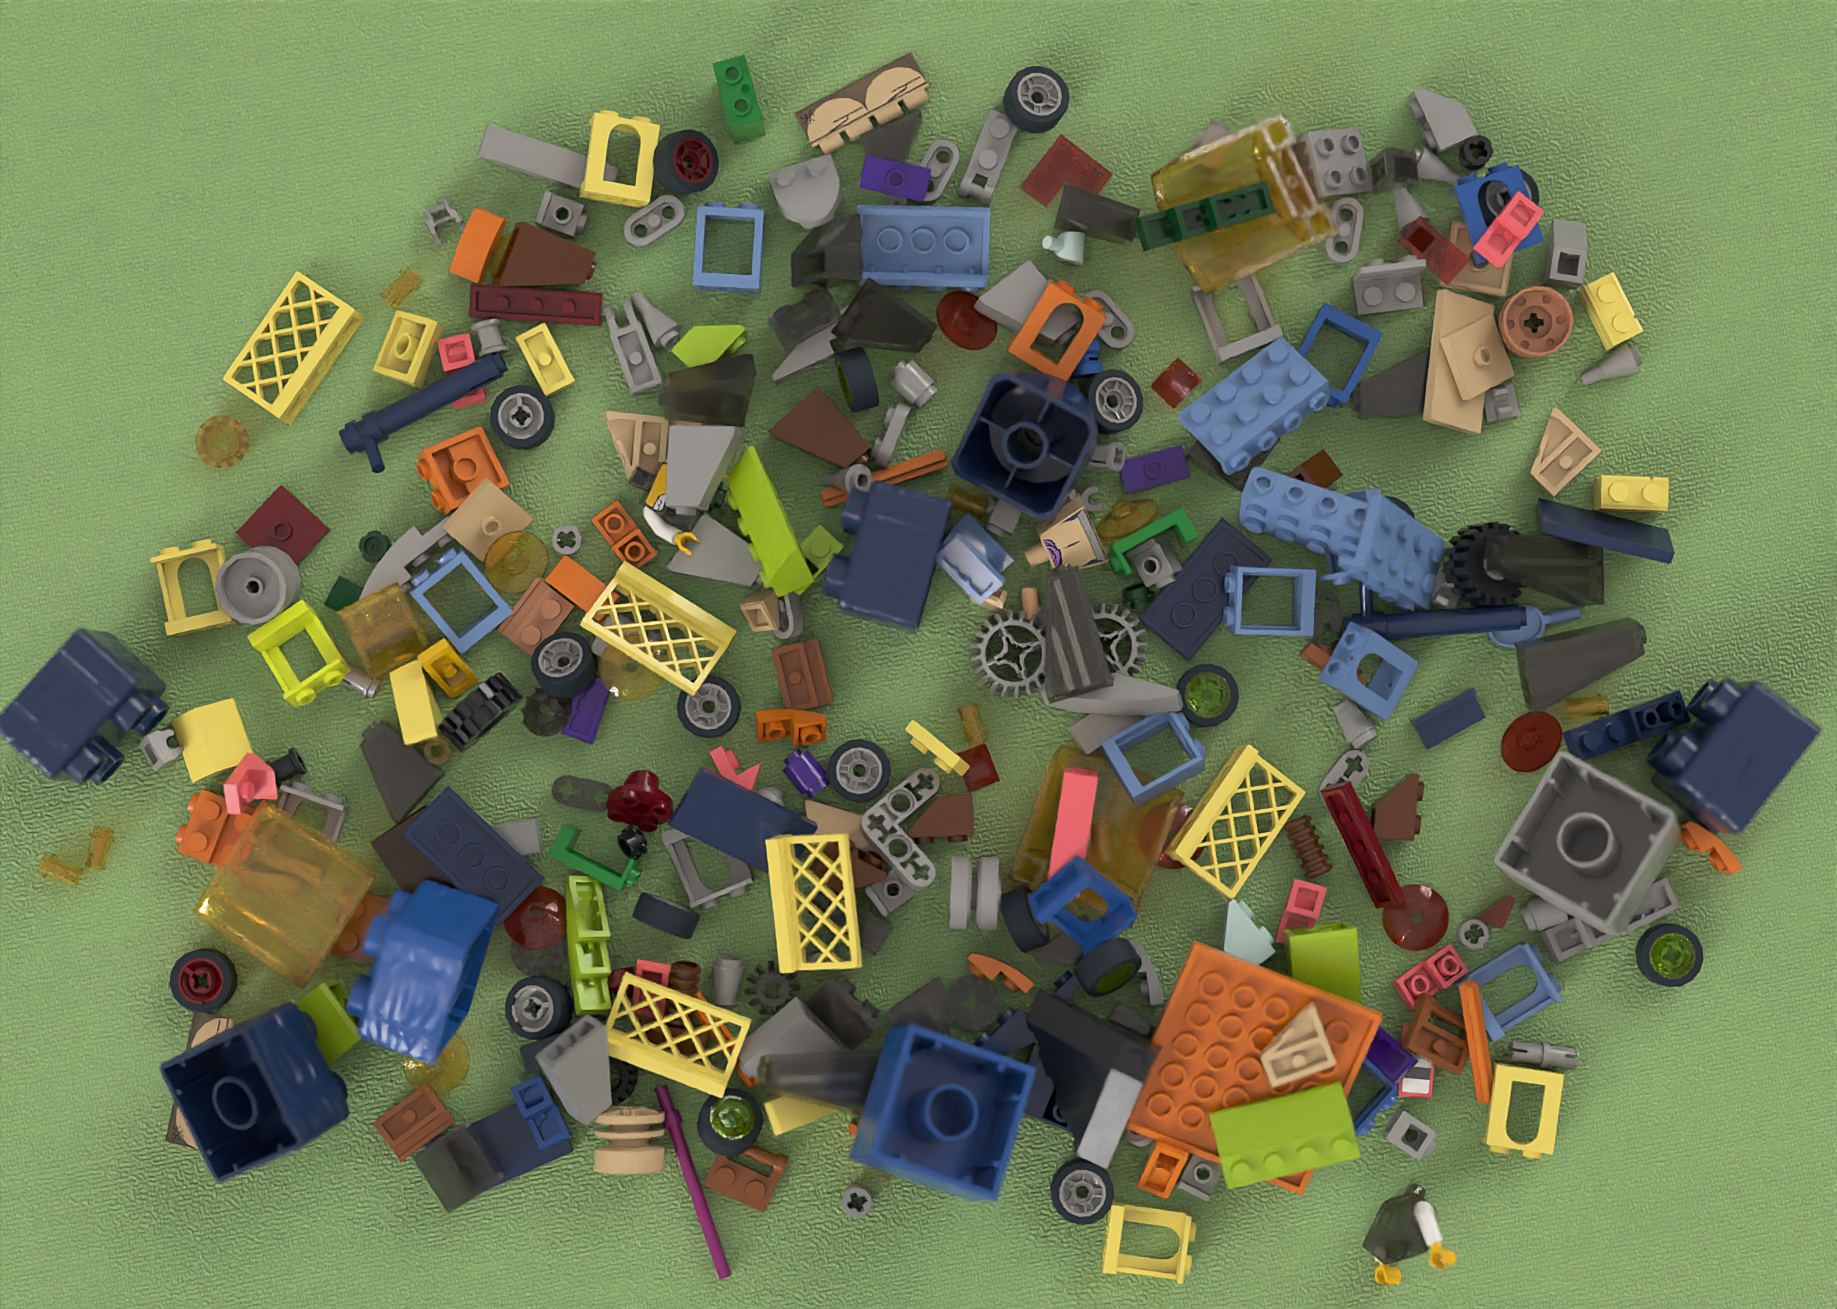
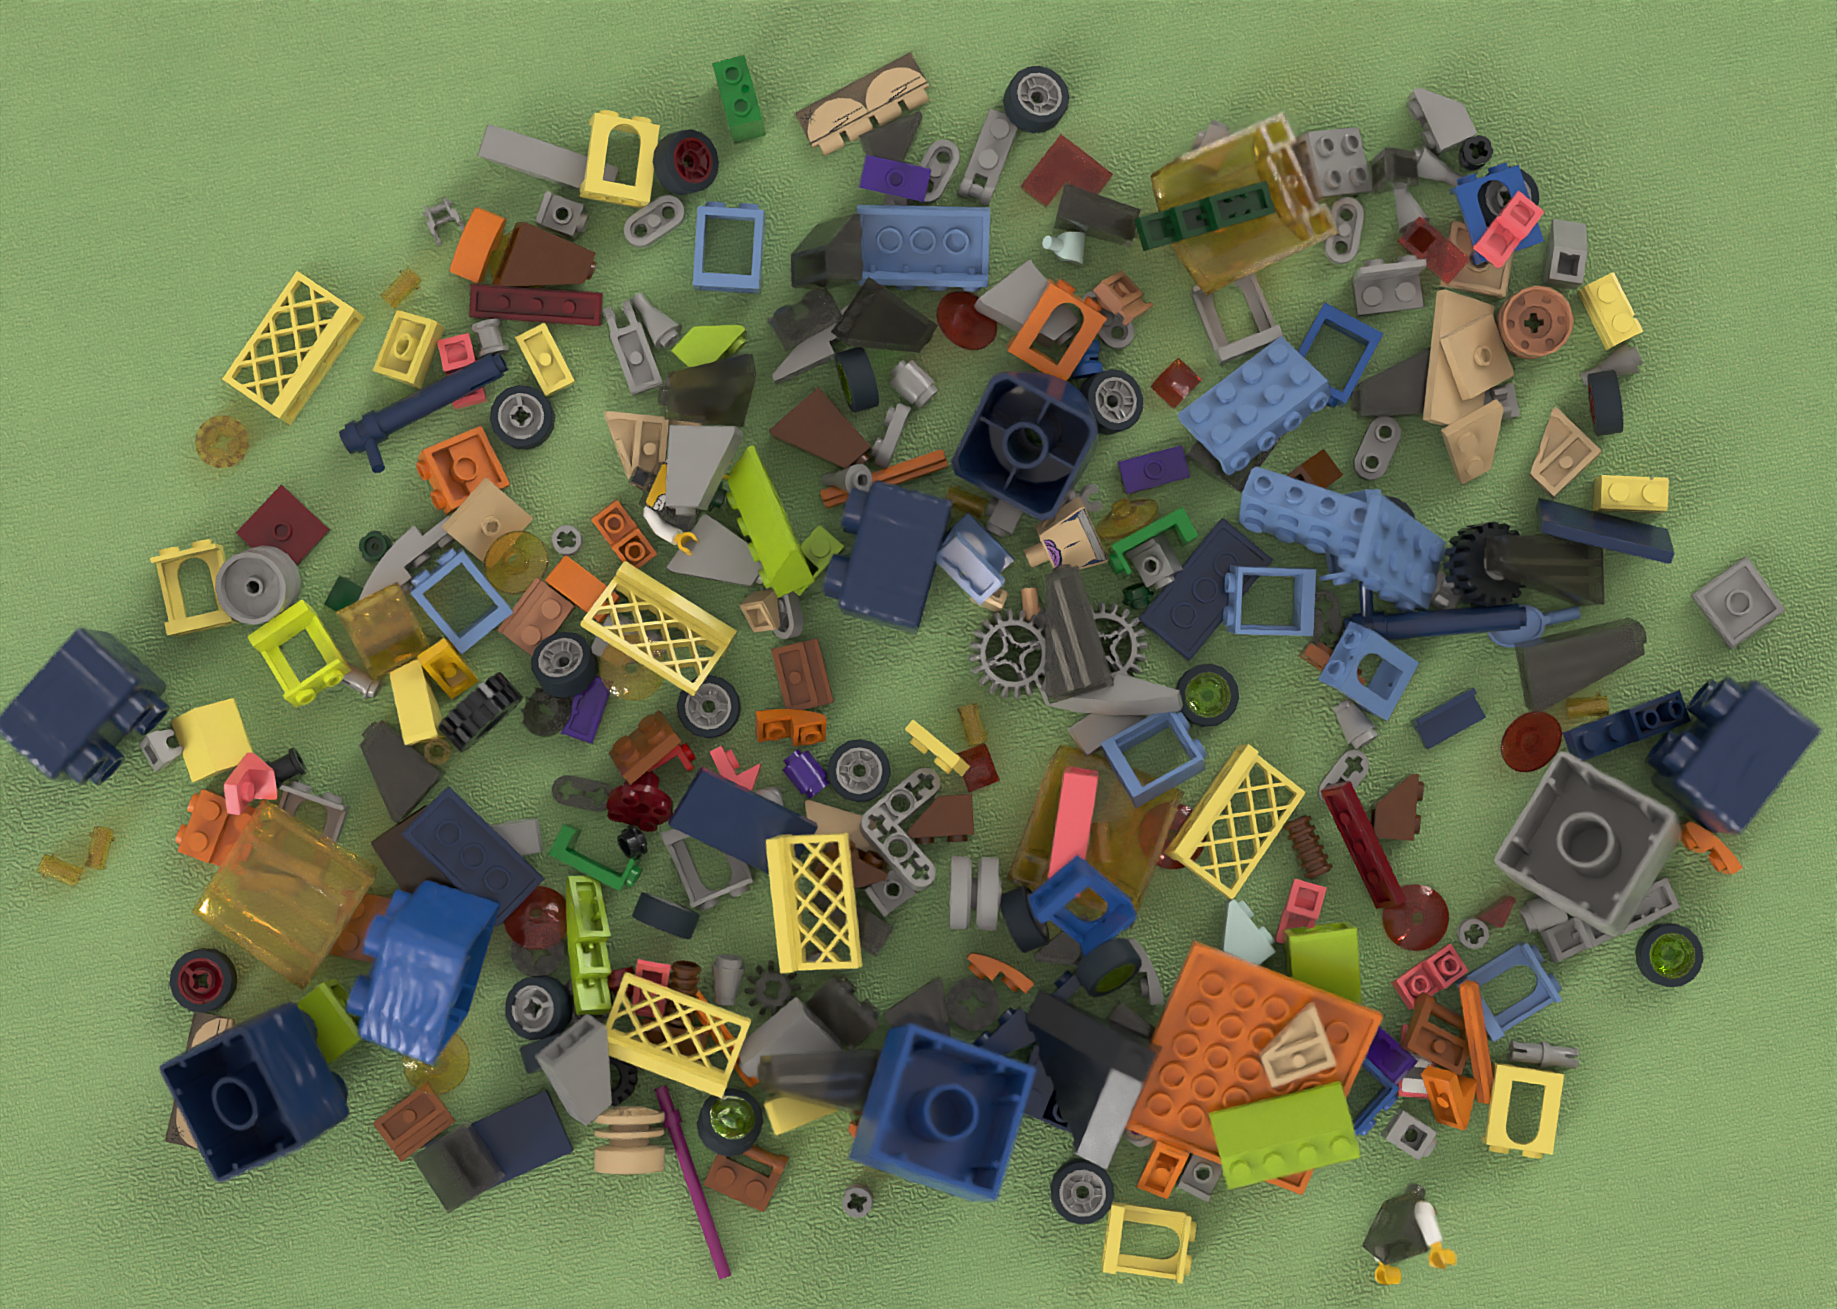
(541, 1112): blue slope -> none
(644, 746): none -> dark orange plate
(683, 752): none -> red bracket
(808, 191): light grey slope -> none
(1108, 456): light grey bush -> none
(1122, 297): none -> nougat plate
(1376, 447): none -> light grey plate
(1449, 1096): none -> orange slope
(1473, 441): none -> tan wing
(1605, 402): none -> black wheel
(1737, 602): none -> light grey plate

